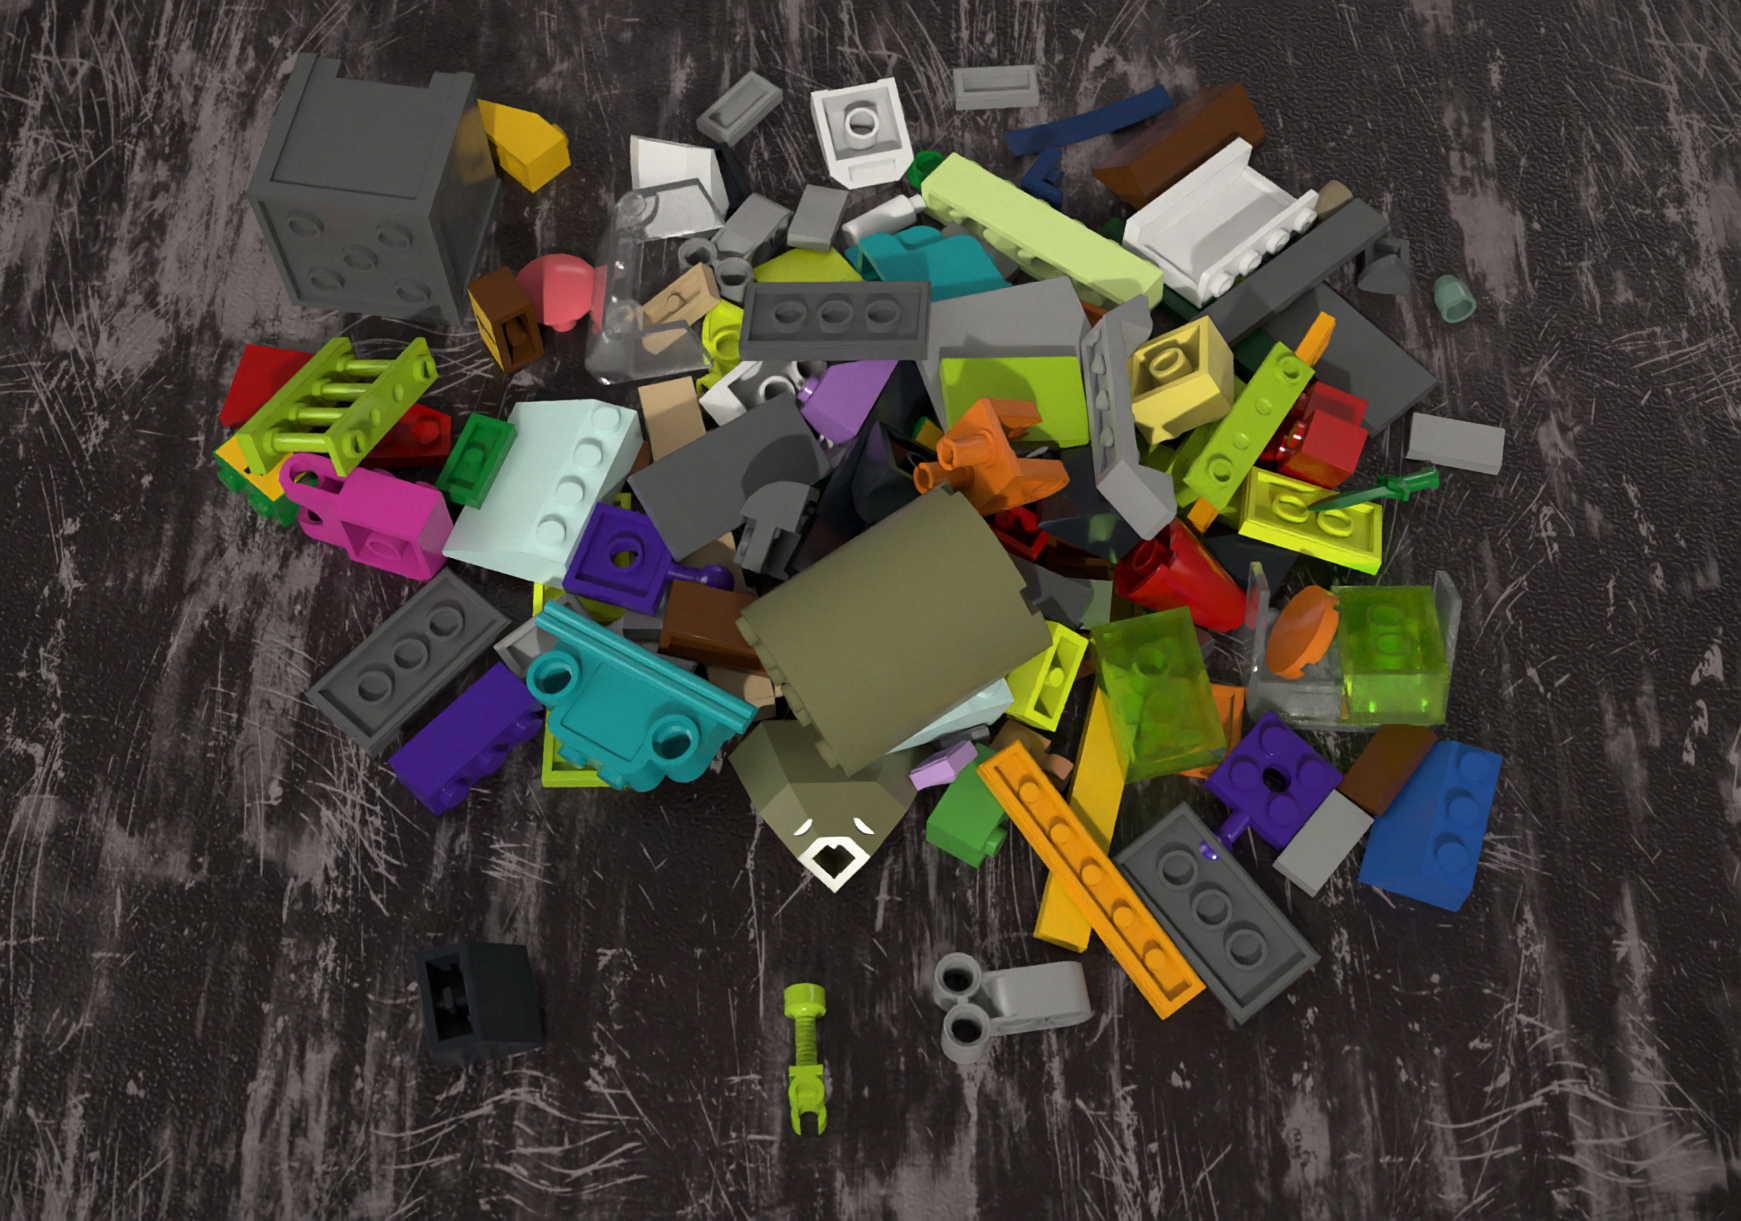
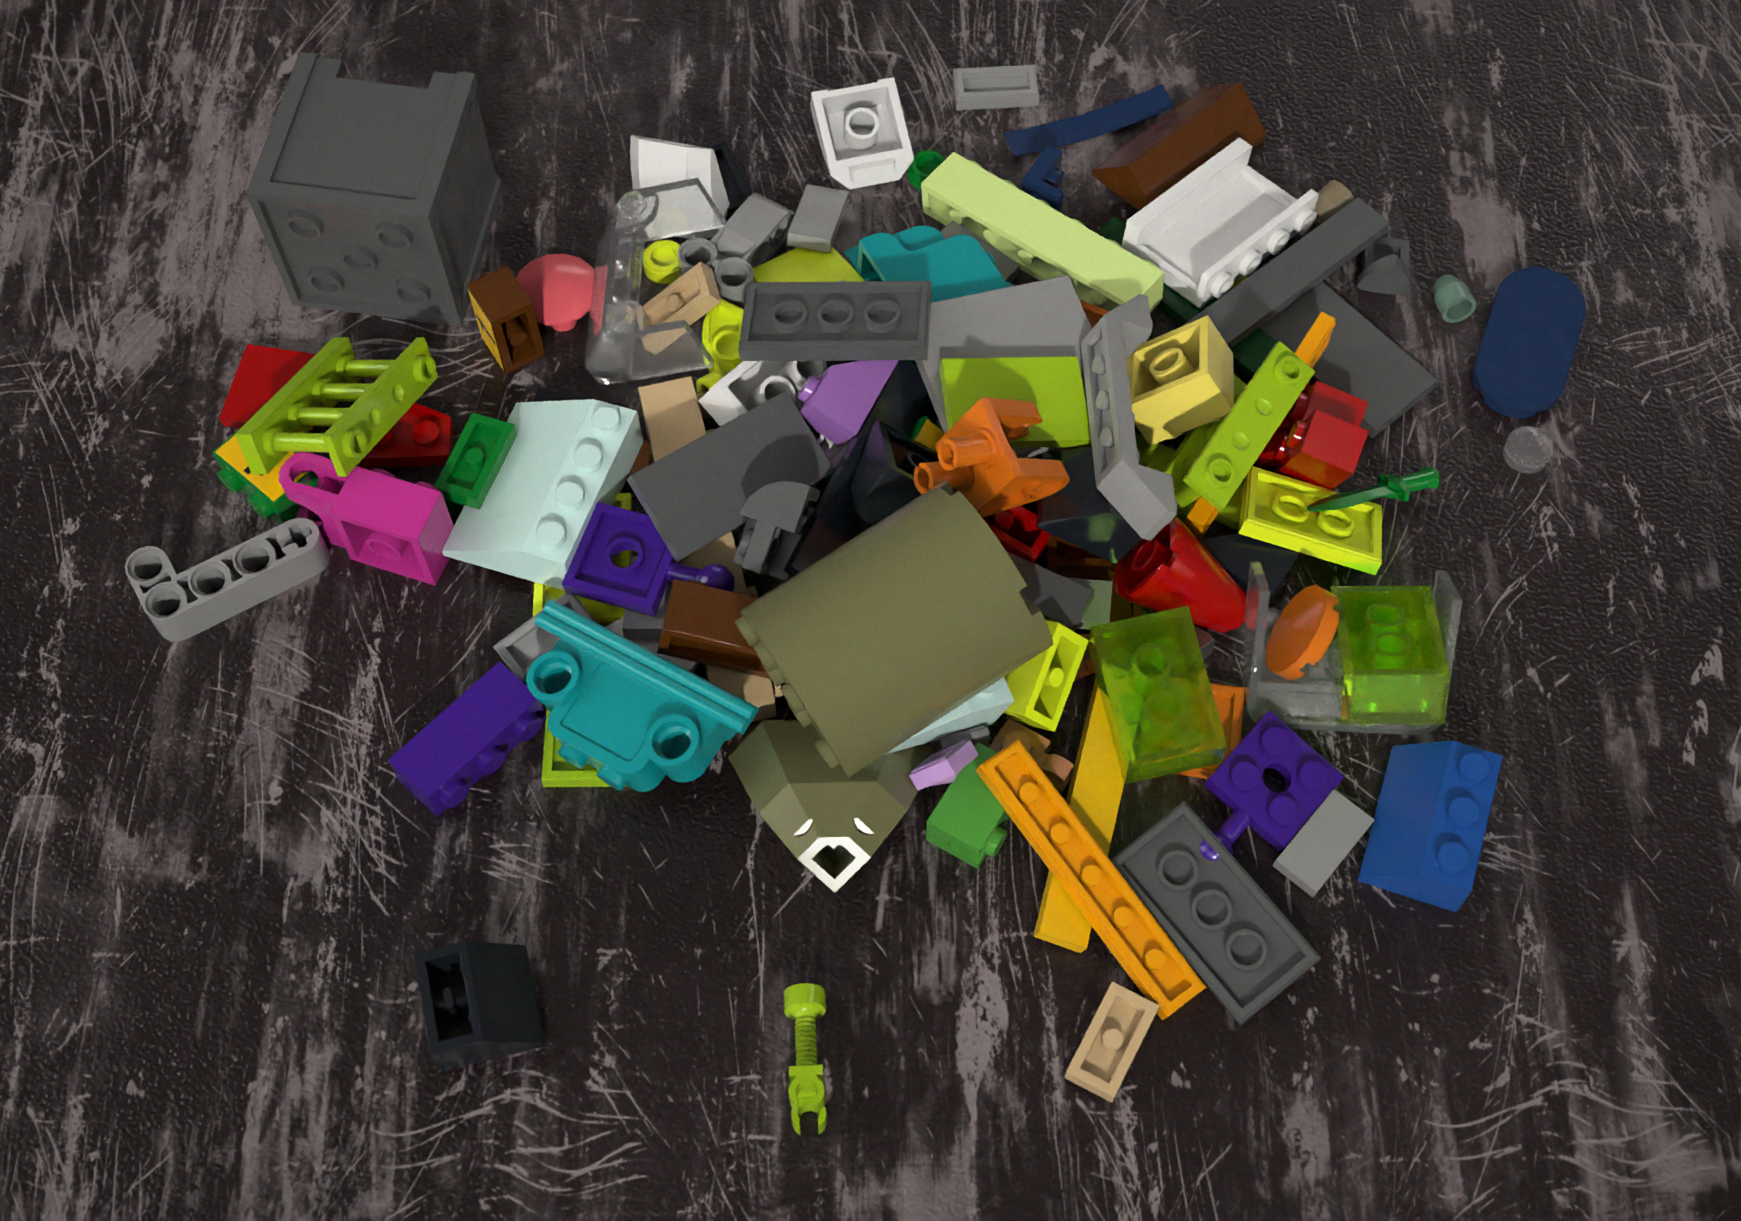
(289, 552): none -> light grey beam
(409, 661): dark grey tile -> none
(524, 144): yellow slope -> none
(661, 261): none -> neon yellow tile
(740, 109): light grey tile -> none
(886, 218): white cylinder -> none
(1007, 1001): light grey piece -> none
(1111, 1042): none -> tan plate
(1386, 765): reddish brown tile -> none
(1455, 443): light grey tile -> none
(1527, 449): none -> clear tile
(1529, 342): none -> dark blue tile

